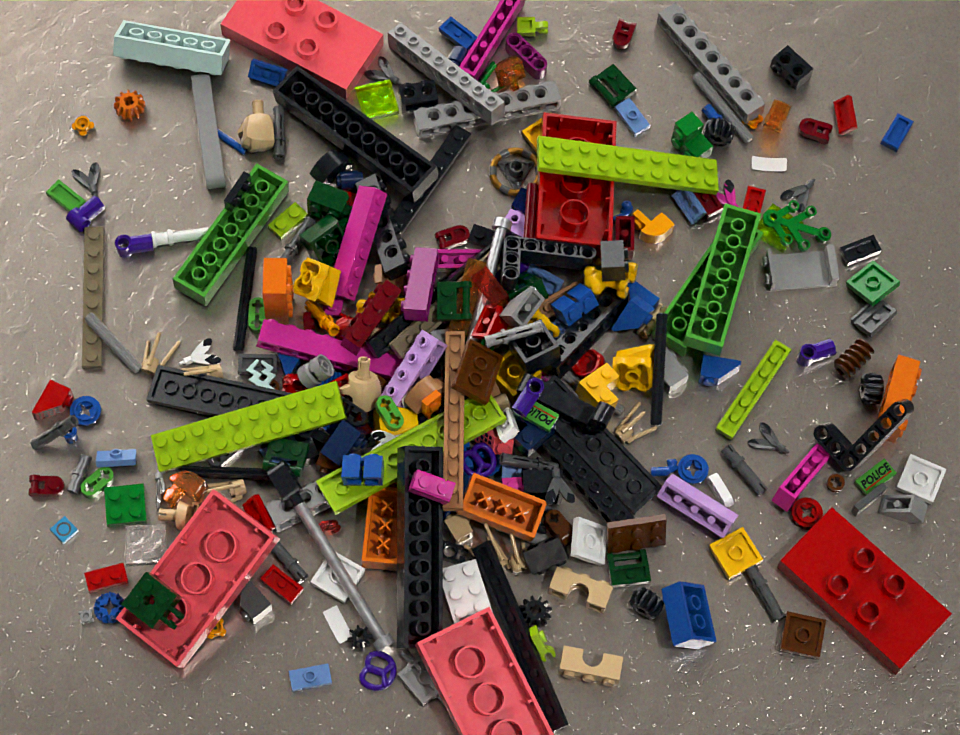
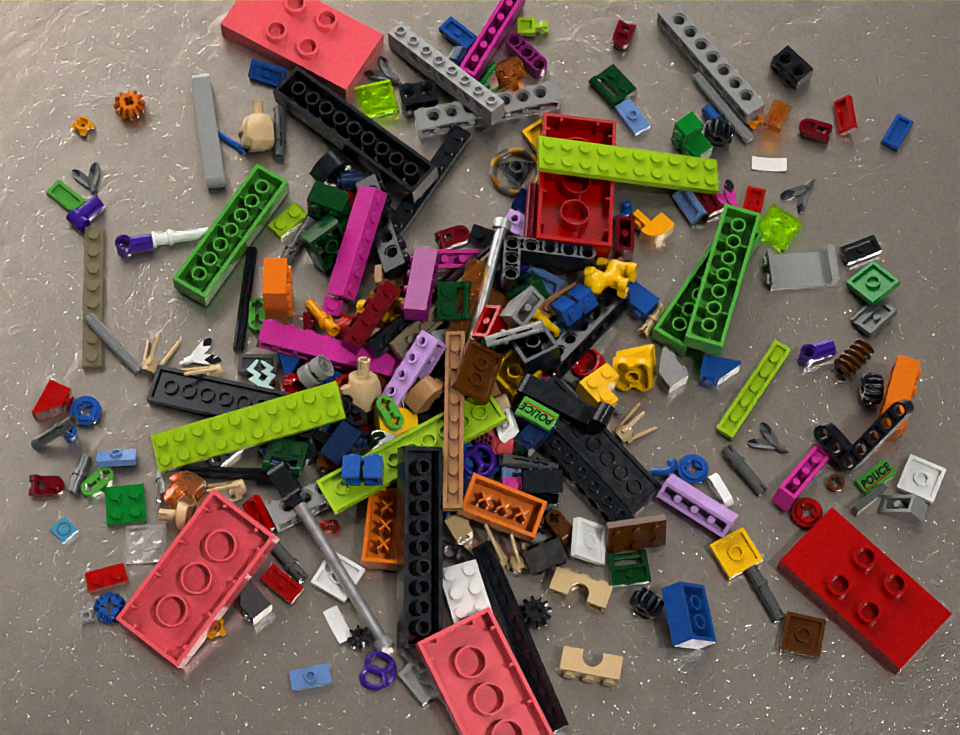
(165, 601): dark green hinge -> none
(171, 47): light aqua brick -> none
(235, 195): black plate -> none
(317, 282): yellow piece -> none
(431, 403): orange plate -> none
(431, 487): dark pink brick -> none
(489, 287): clear red plate -> none
(528, 398): dark purple piece -> none
(539, 639): lime plate -> none
(558, 484): dark grey piece -> none
(613, 261): brick -> none
(634, 315): blue slope -> none
(659, 369): black axle -> none
(795, 226): green plant -> none

